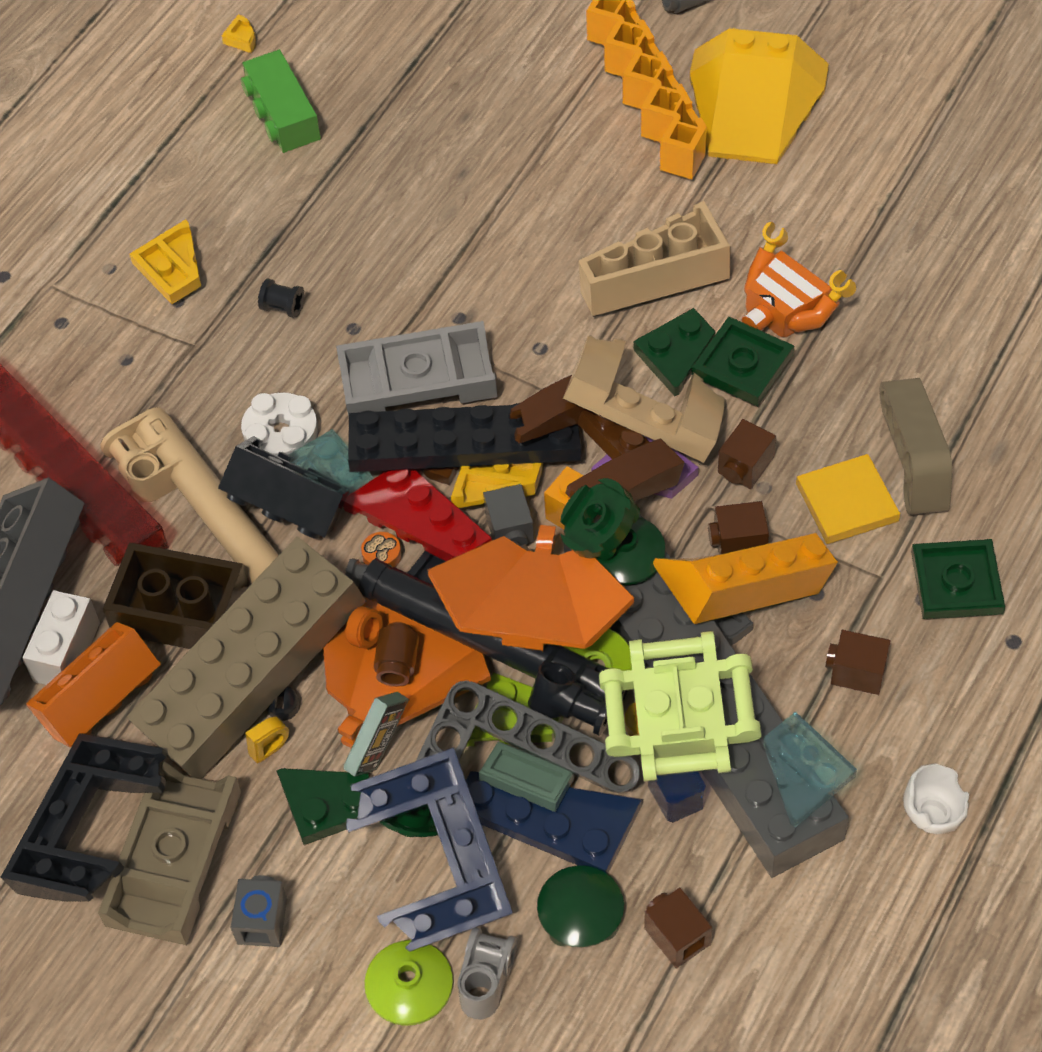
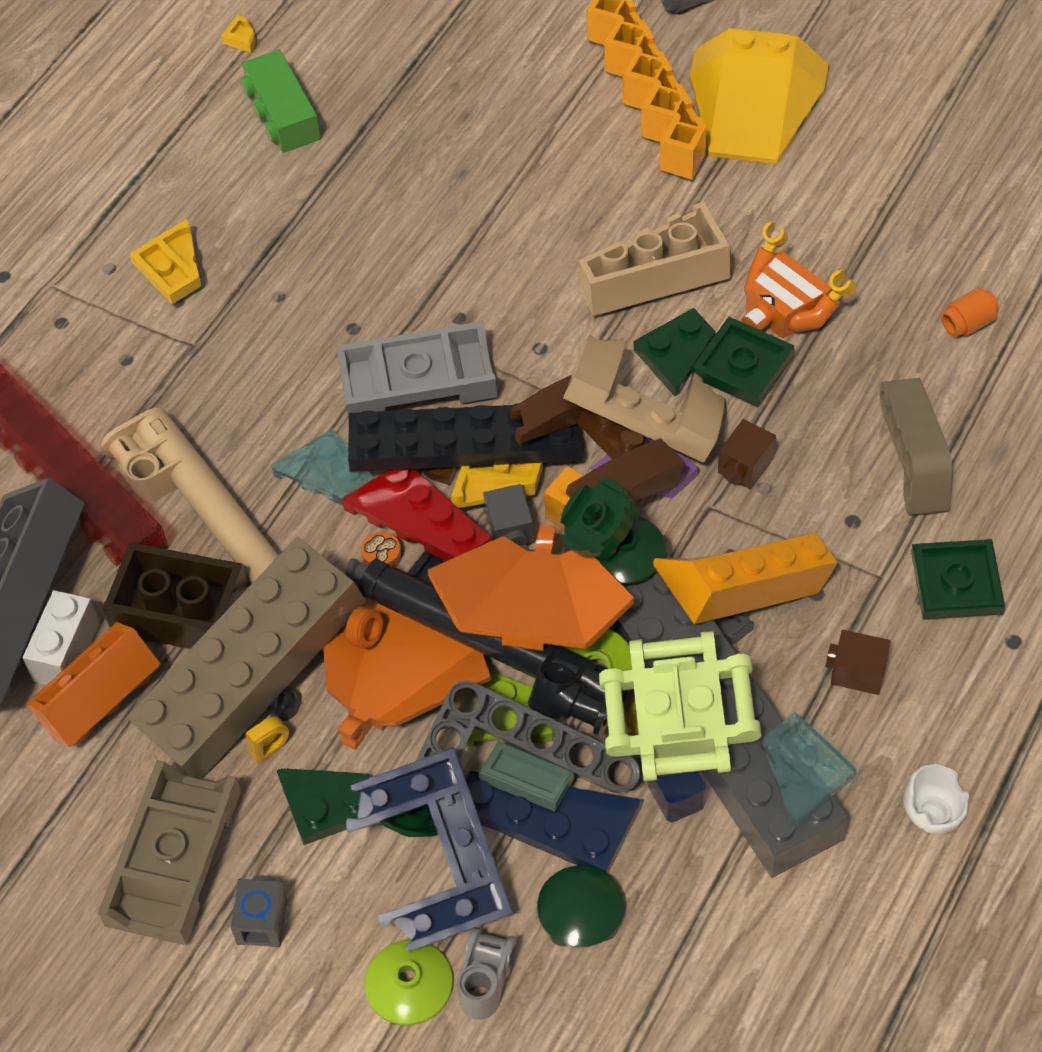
(40, 862): black wedge -> none
(280, 298): black bush -> none
(280, 408): white plate -> none
(283, 489): black wedge -> none
(375, 733): tile -> none
(396, 654): reddish brown brick -> none
(677, 926): reddish brown brick -> none
(738, 527): reddish brown brick -> none
(847, 498): yellow tile -> none
(970, 312): none -> orange brick

